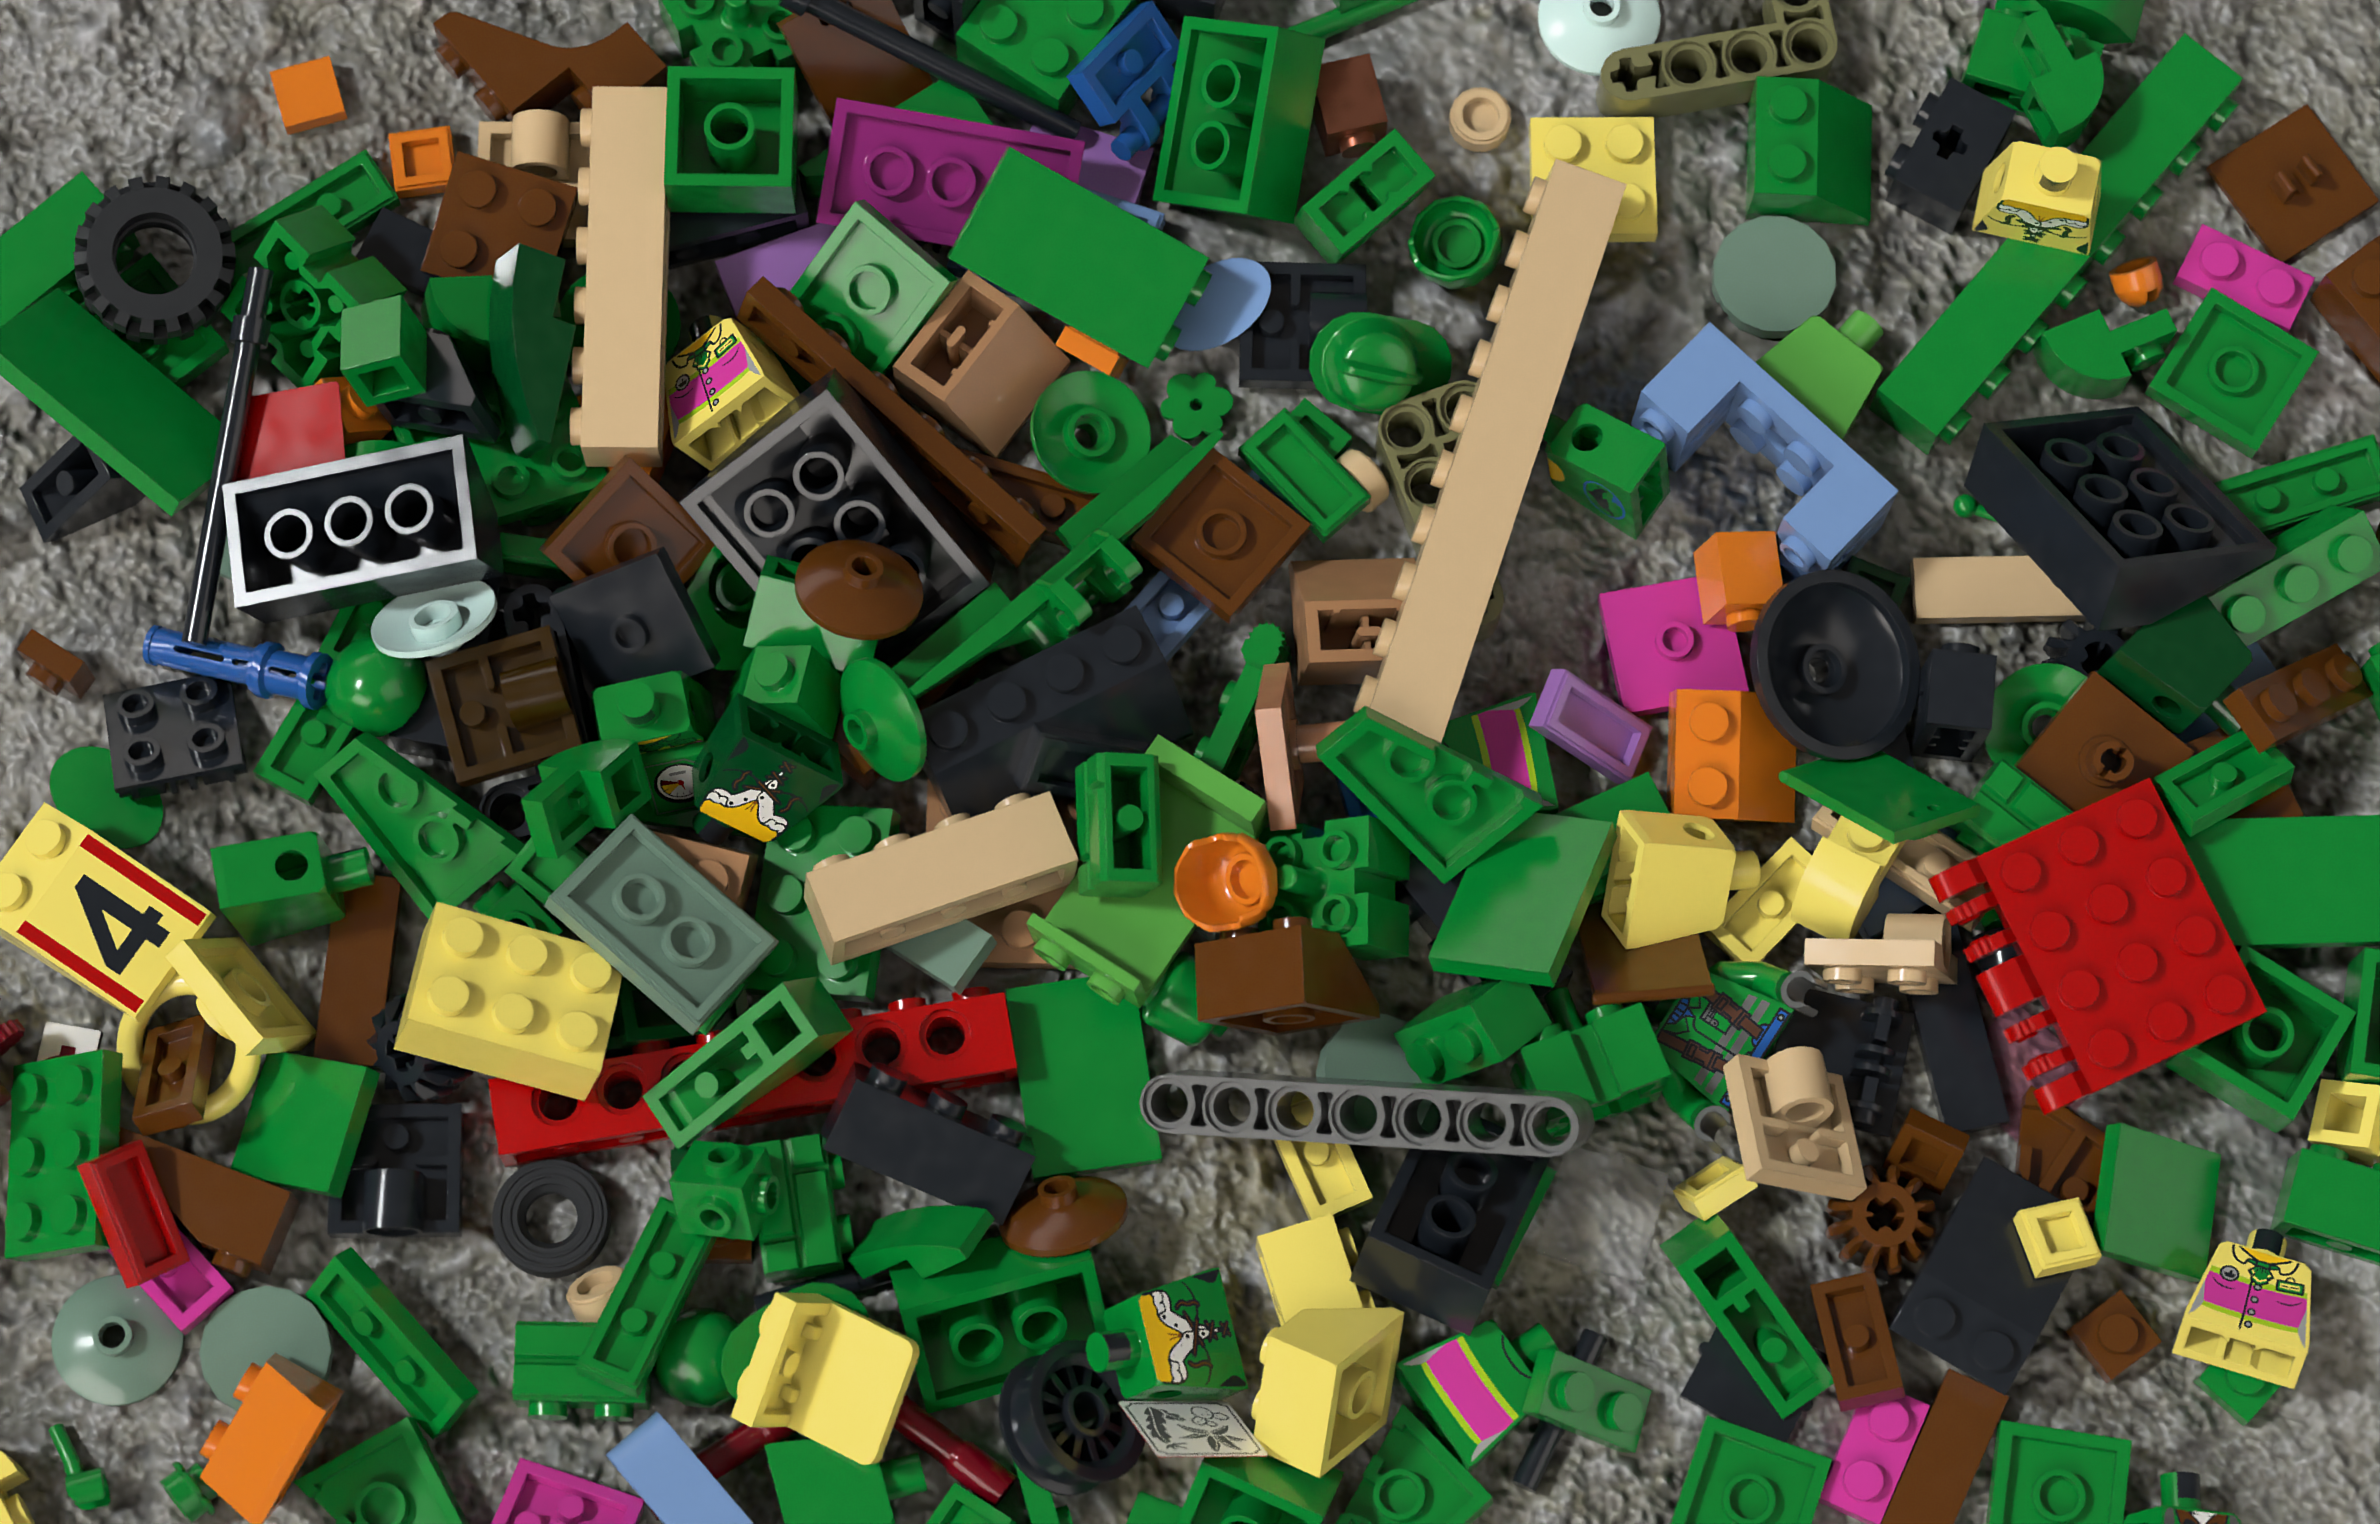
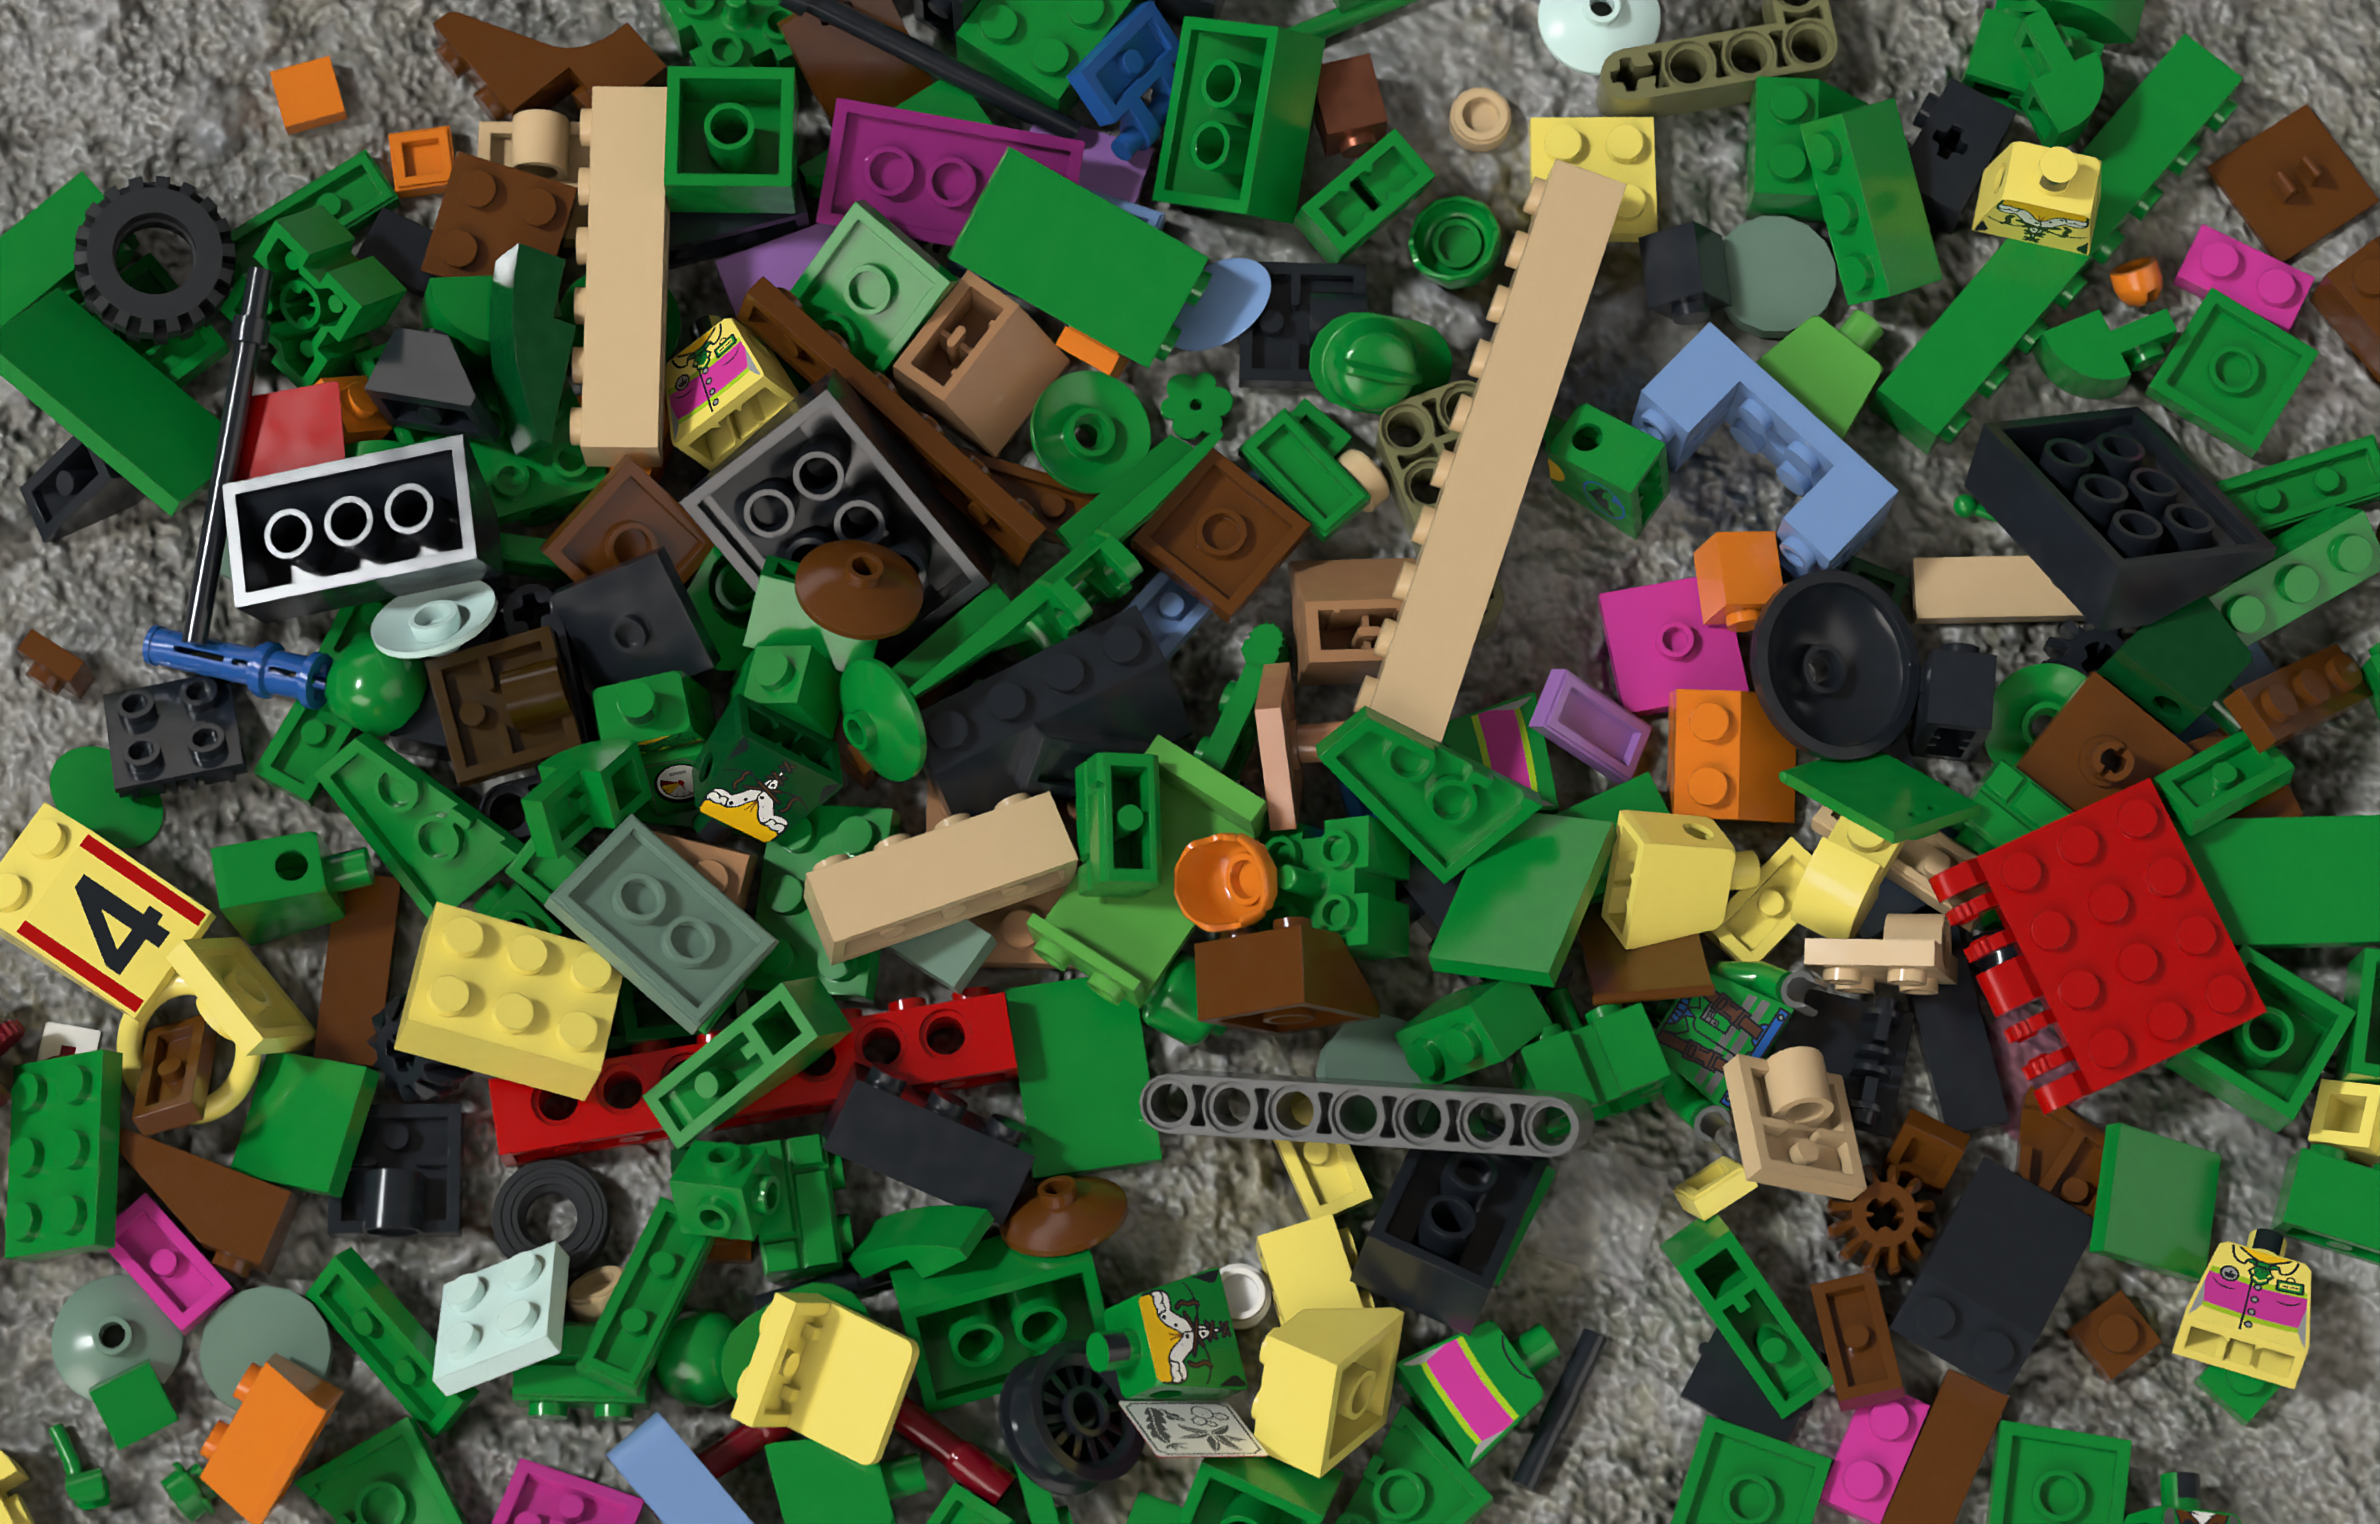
(133, 1213): red tile -> none
(133, 1404): none -> green tile
(383, 350): green brick -> none
(501, 1318): none -> light aqua plate
(1246, 1294): none -> white plate
(1587, 1400): green plate -> none
(1685, 272): none -> black brick
(1871, 201): none -> green brick
(2057, 1237): light yellow tile -> none

